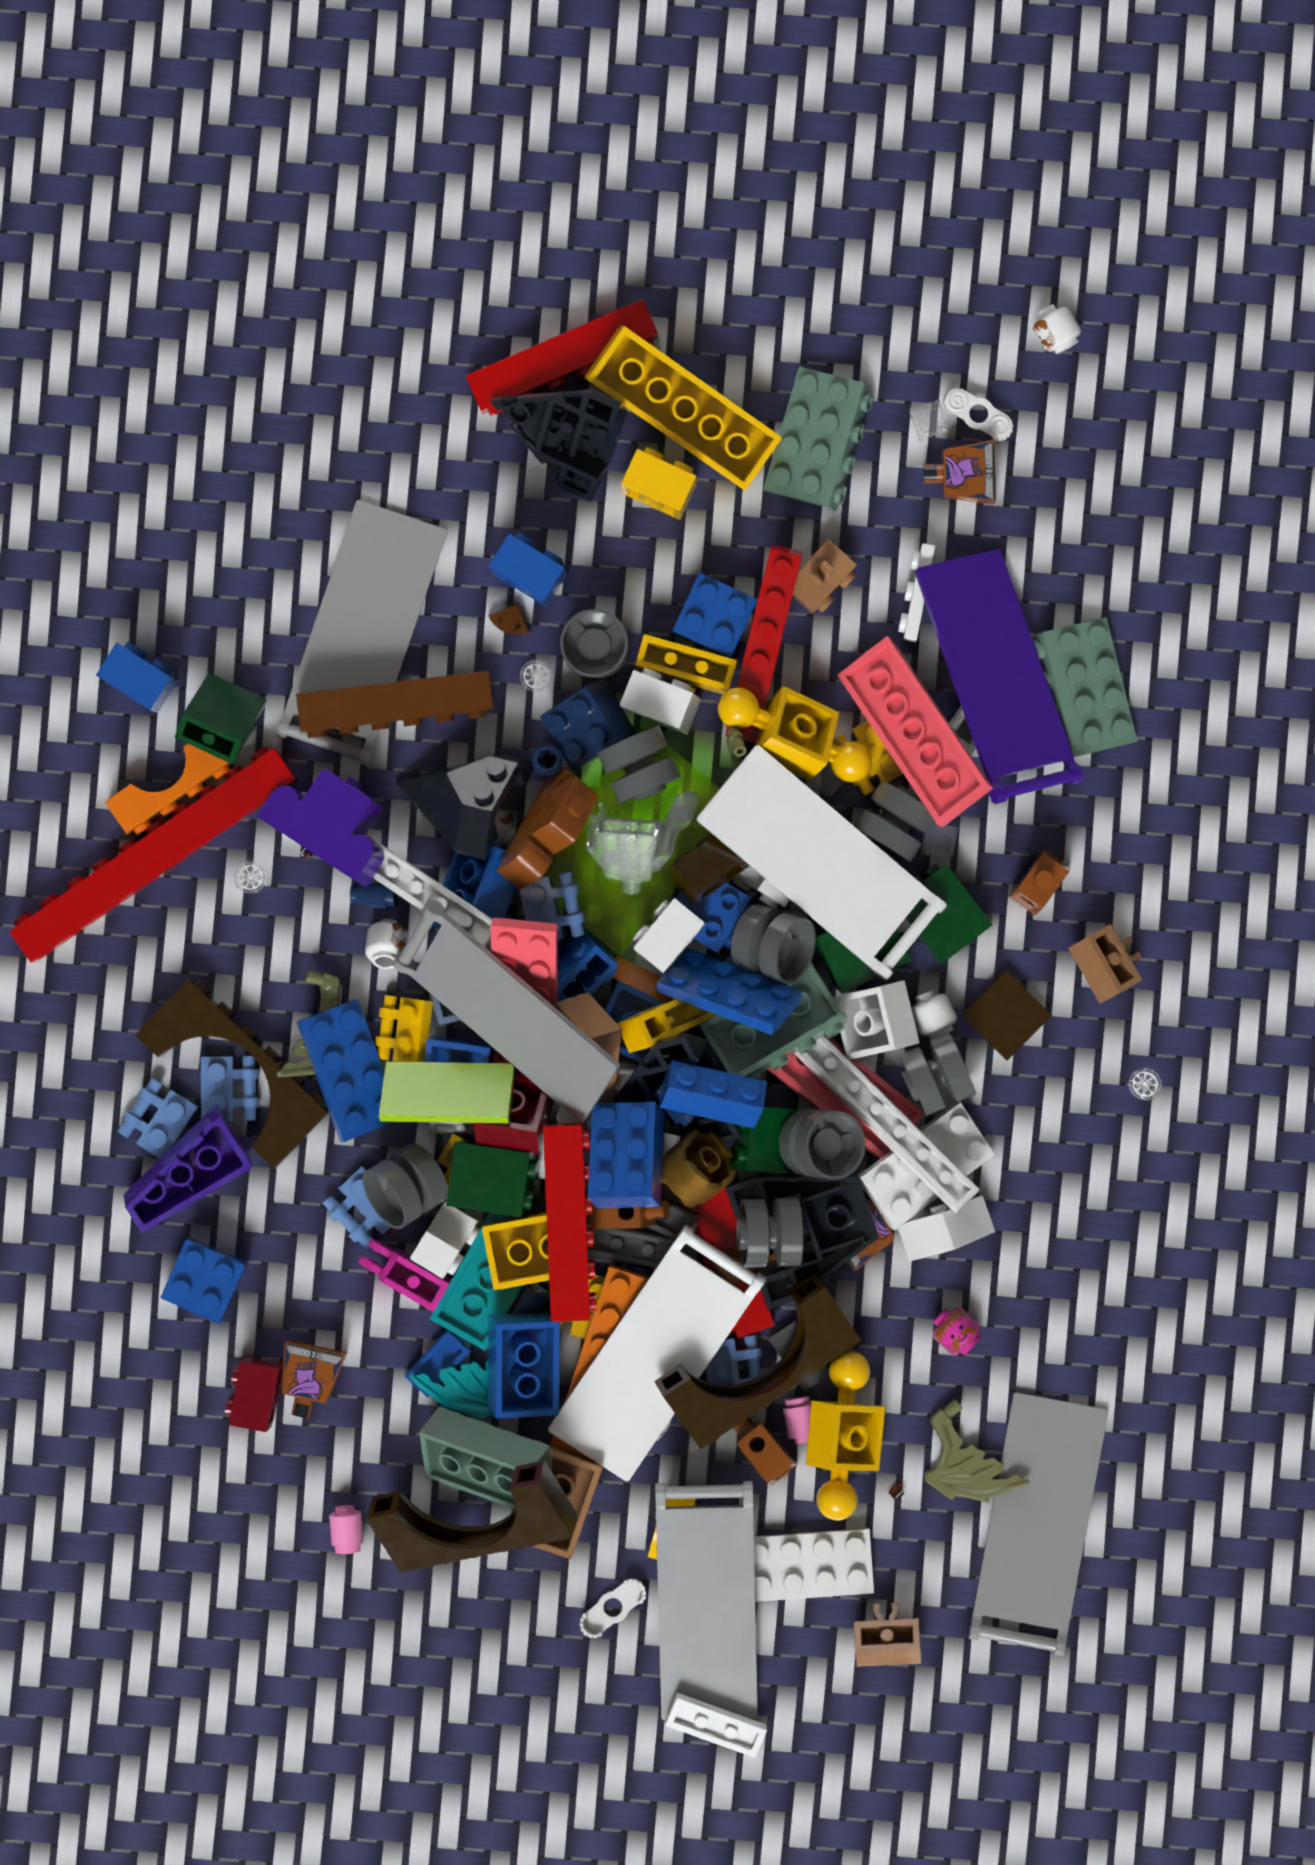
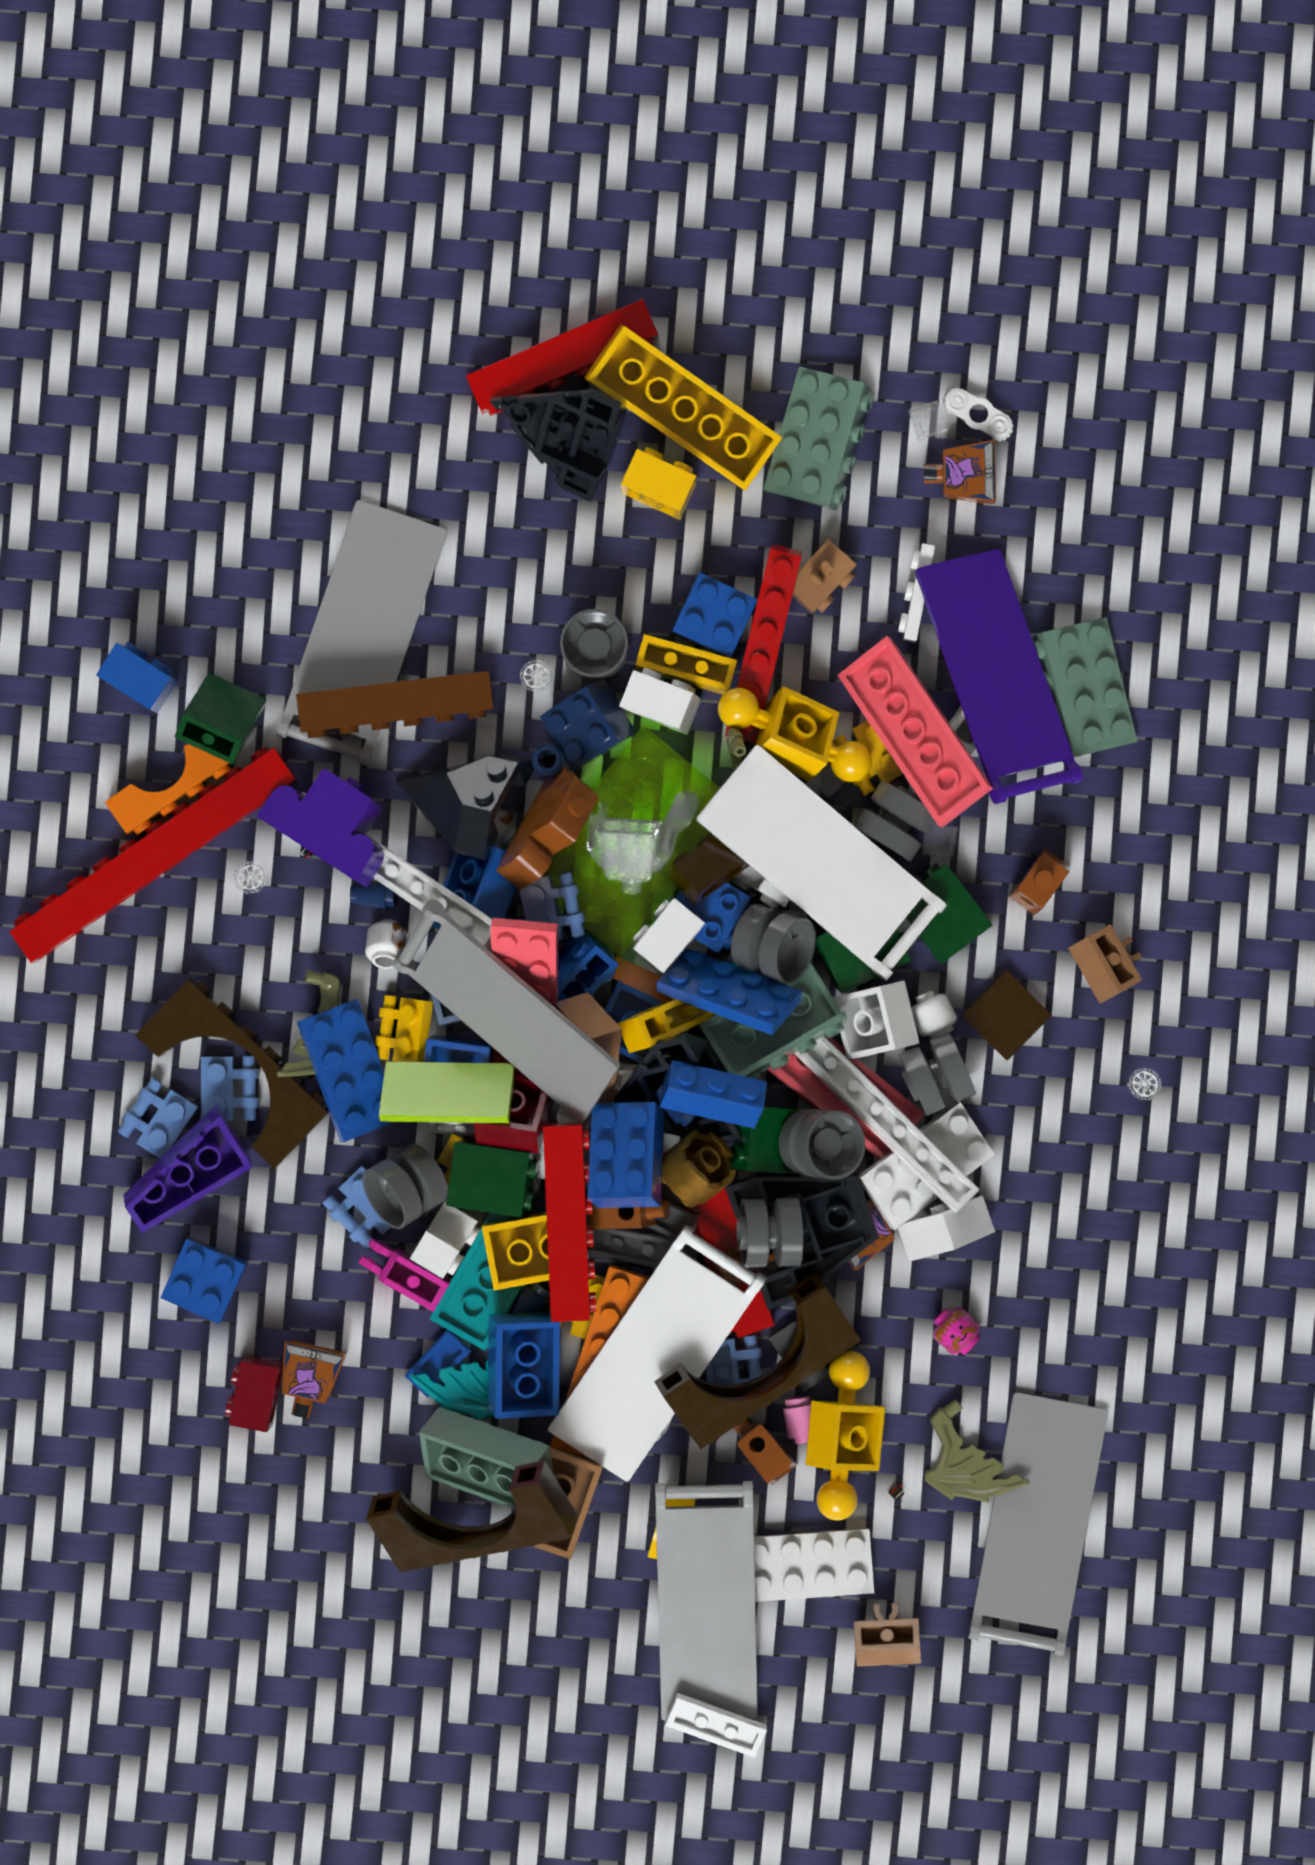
(346, 1529): bright pink brick -> none
(510, 620): reddish brown tile -> none
(528, 569): blue brick -> none
(596, 1621): white piece -> none
(642, 773): dark grey wheel -> none
(1056, 329): white head -> none

